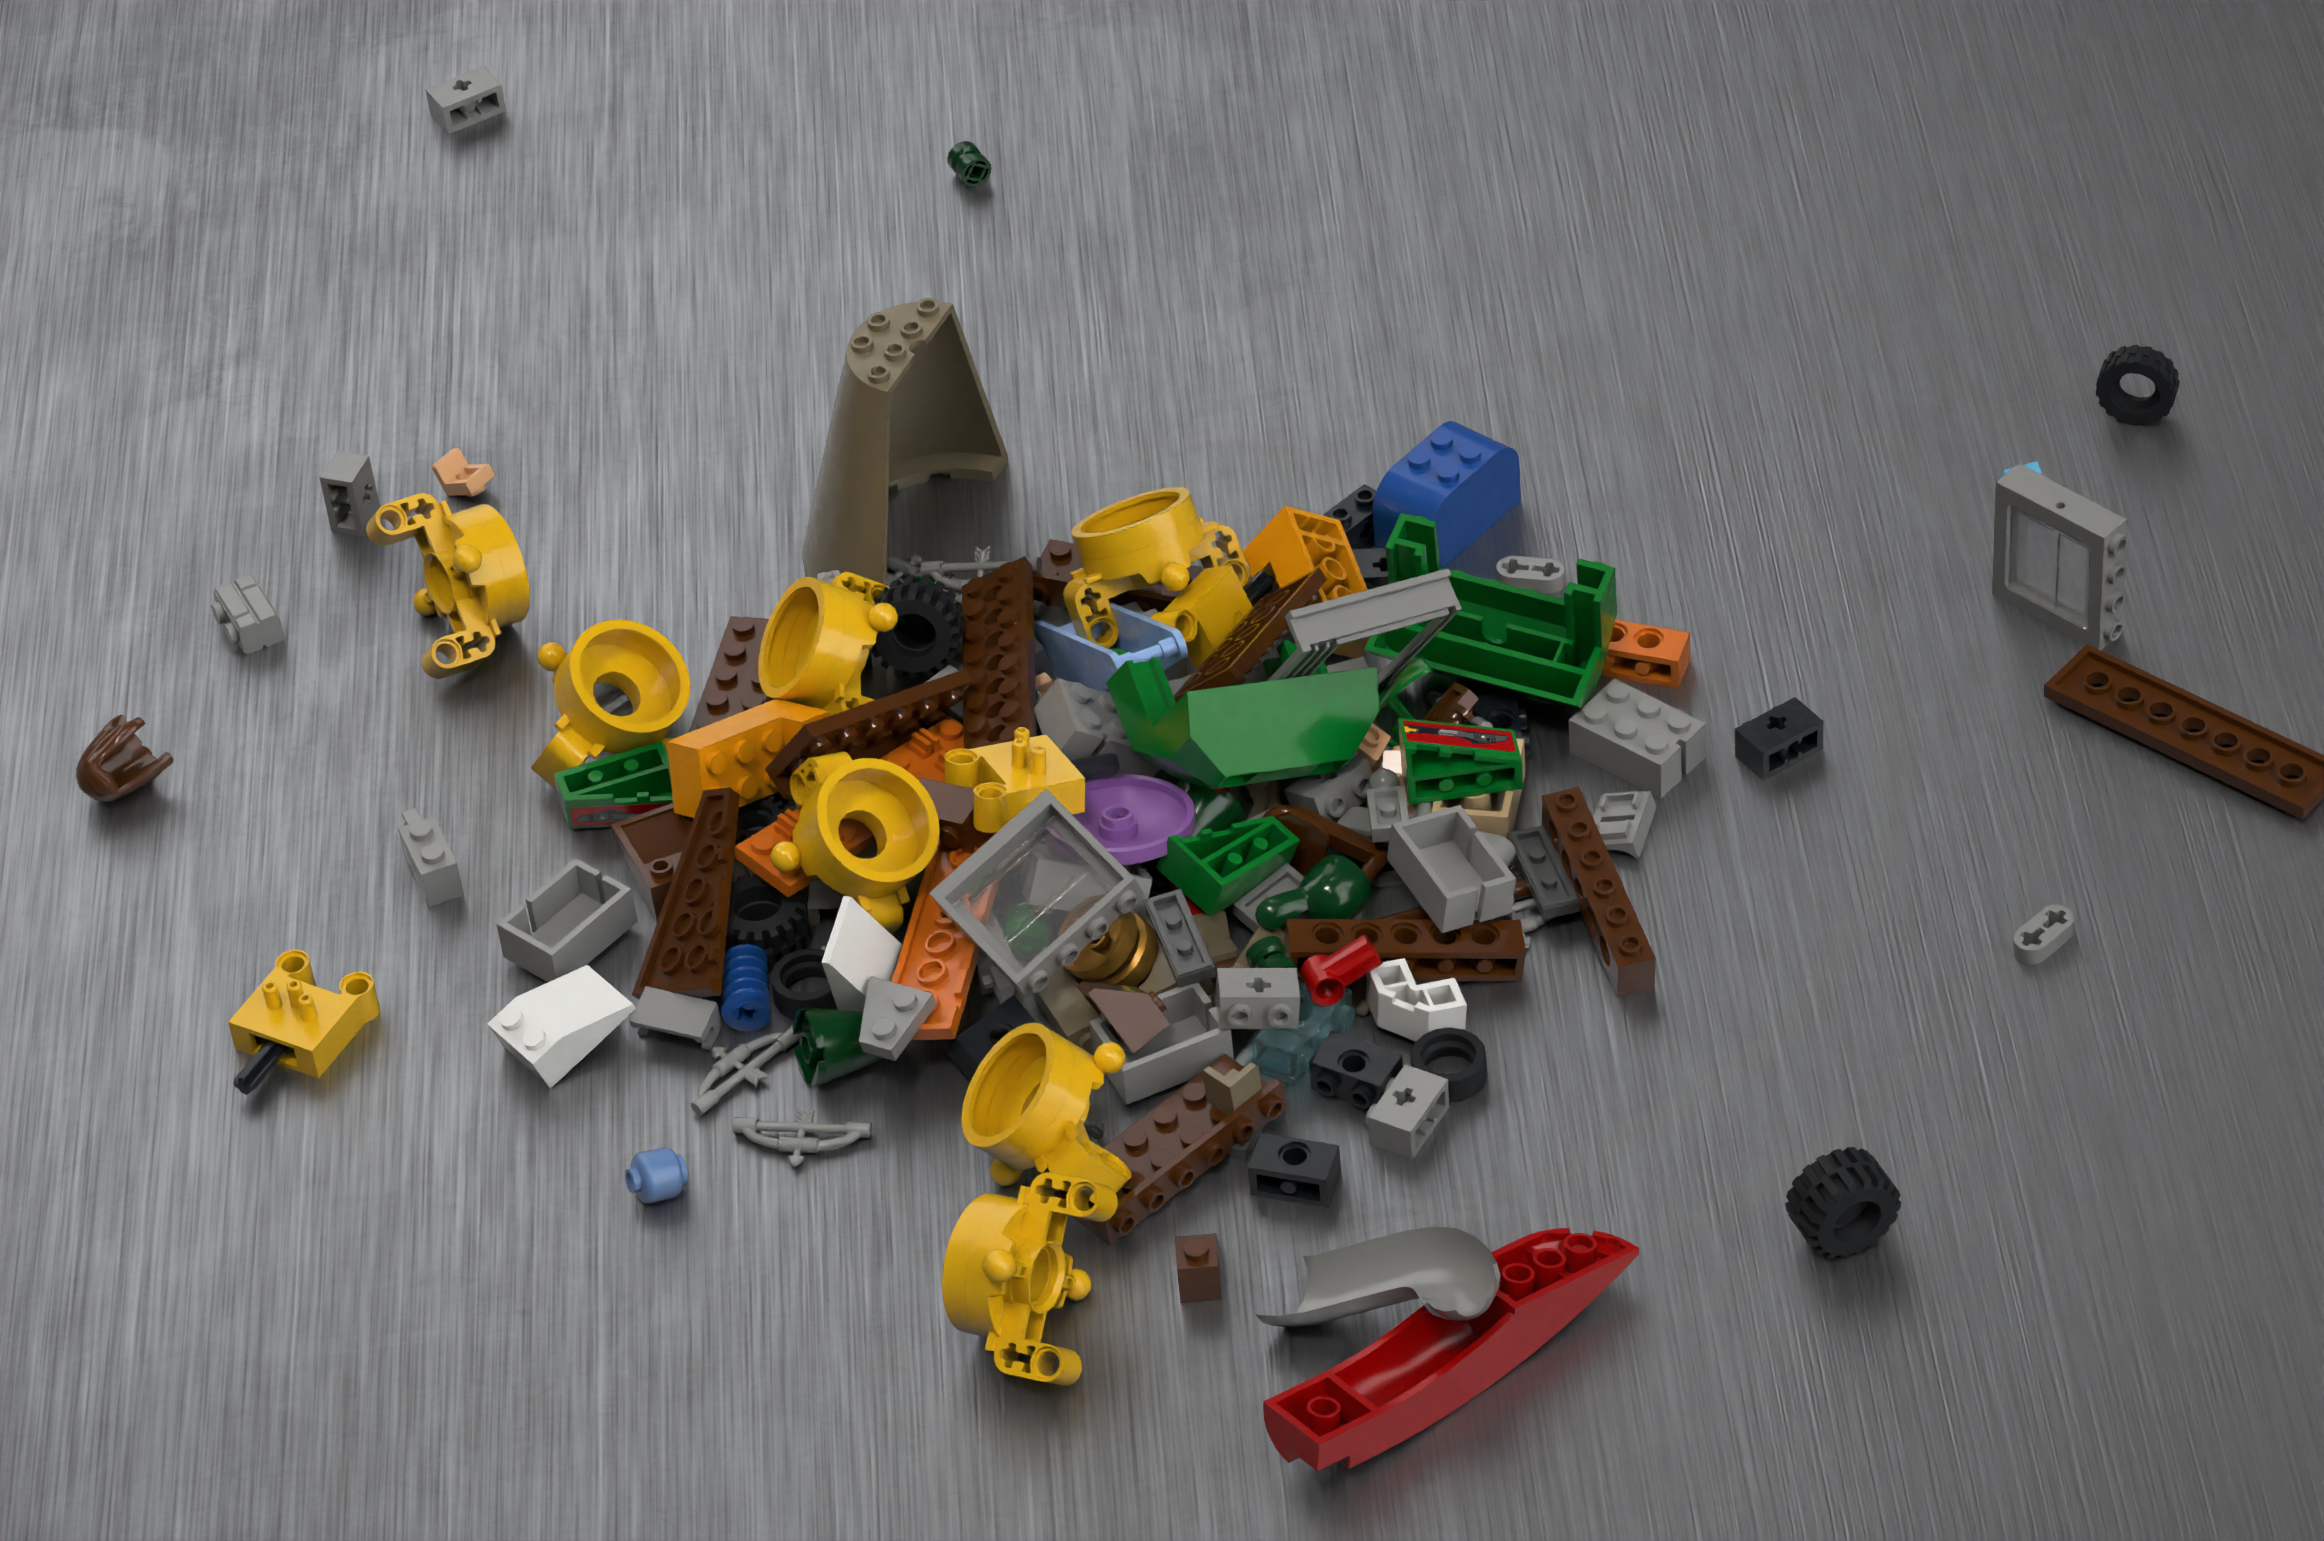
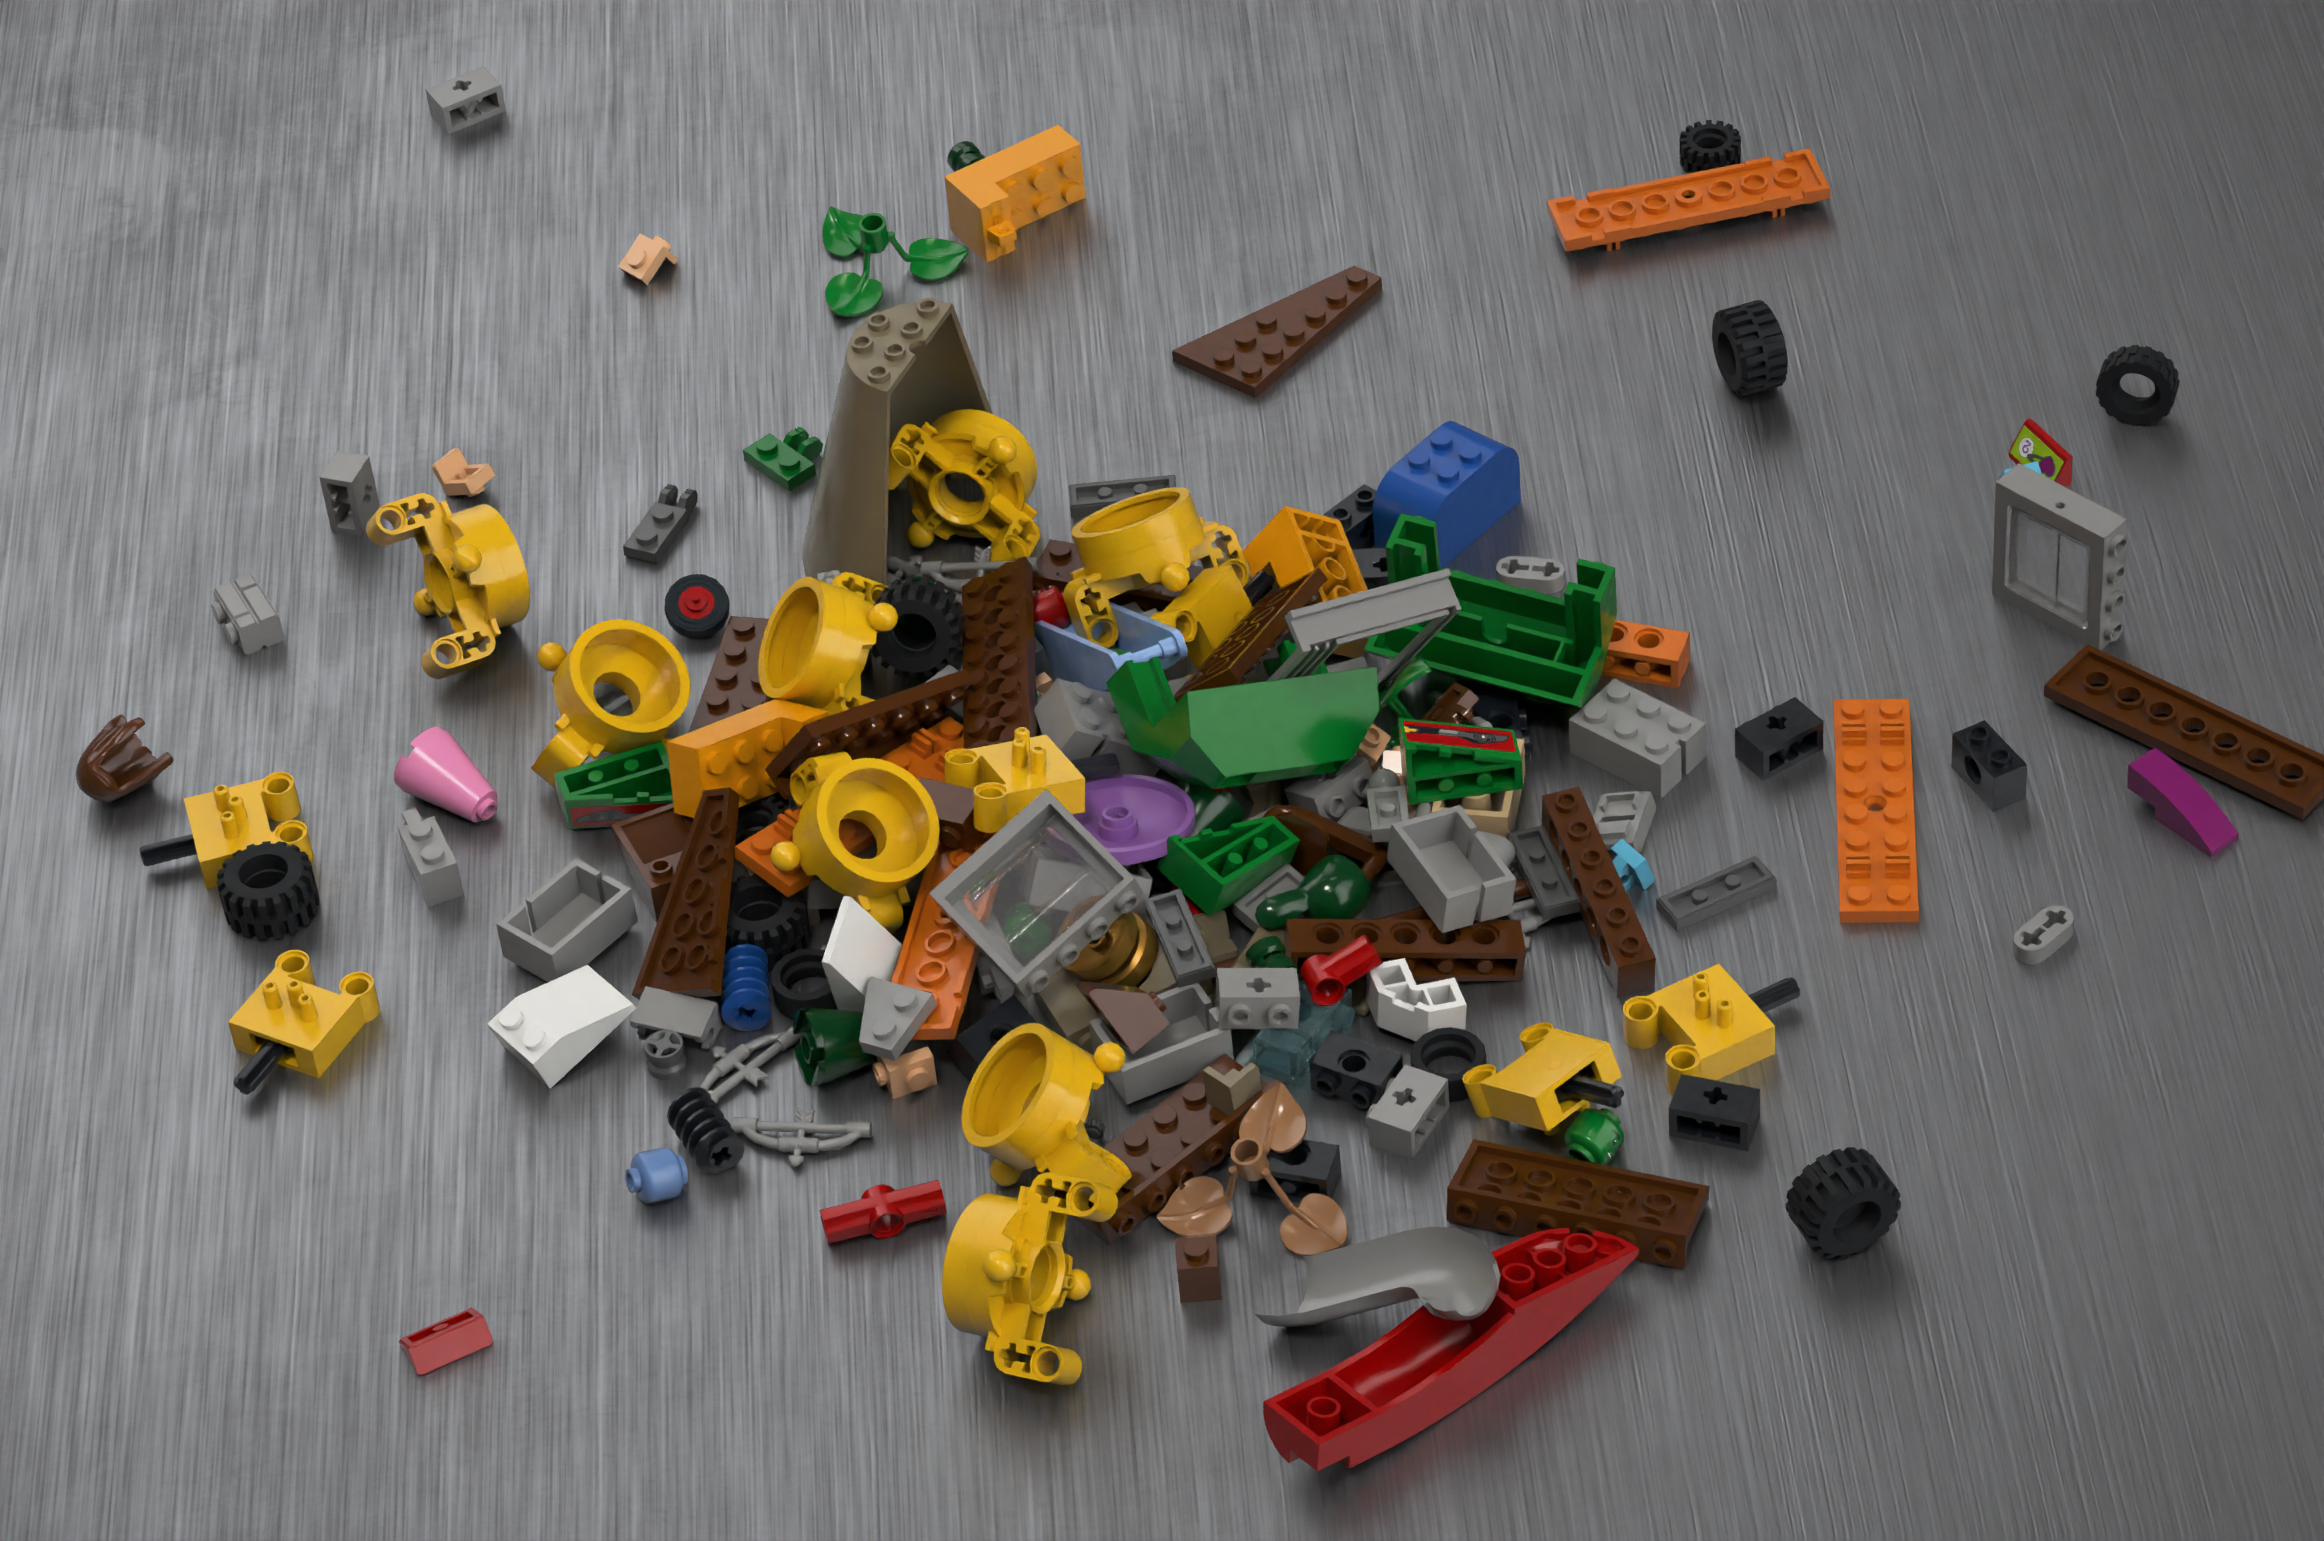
(231, 821): none -> yellow piece
(268, 890): none -> black tyre
(445, 777): none -> bright pink cone
(446, 1341): none -> red slope
(646, 257): none -> light nougat bracket
(661, 525): none -> dark grey hinge
(665, 1054): none -> dark grey wheel
(696, 606): none -> black wheel
(705, 1131): none -> black piece
(785, 461): none -> green hinge
(848, 232): none -> green plant
(883, 1211): none -> red piece
(906, 1074): none -> light nougat bracket
(990, 454): none -> yellow piece
(1014, 190): none -> light orange hinge
(1050, 607): none -> red head
(1093, 496): none -> dark grey tile
(1270, 1124): none -> medium nougat plant
(1271, 340): none -> reddish brown wing
(1538, 1191): none -> reddish brown bracket
(1548, 1081): none -> yellow piece
(1594, 1136): none -> green head
(1631, 866): none -> medium azure tile
(1688, 200): none -> orange piece
(1708, 1023): none -> yellow piece
(1709, 146): none -> black tyre
(1714, 1112): none -> black brick
(1716, 893): none -> dark grey tile
(1749, 348): none -> black tyre
(1875, 846): none -> orange piece
(1989, 766): none -> black brick
(2036, 445): none -> slope
(2180, 802): none -> magenta slope

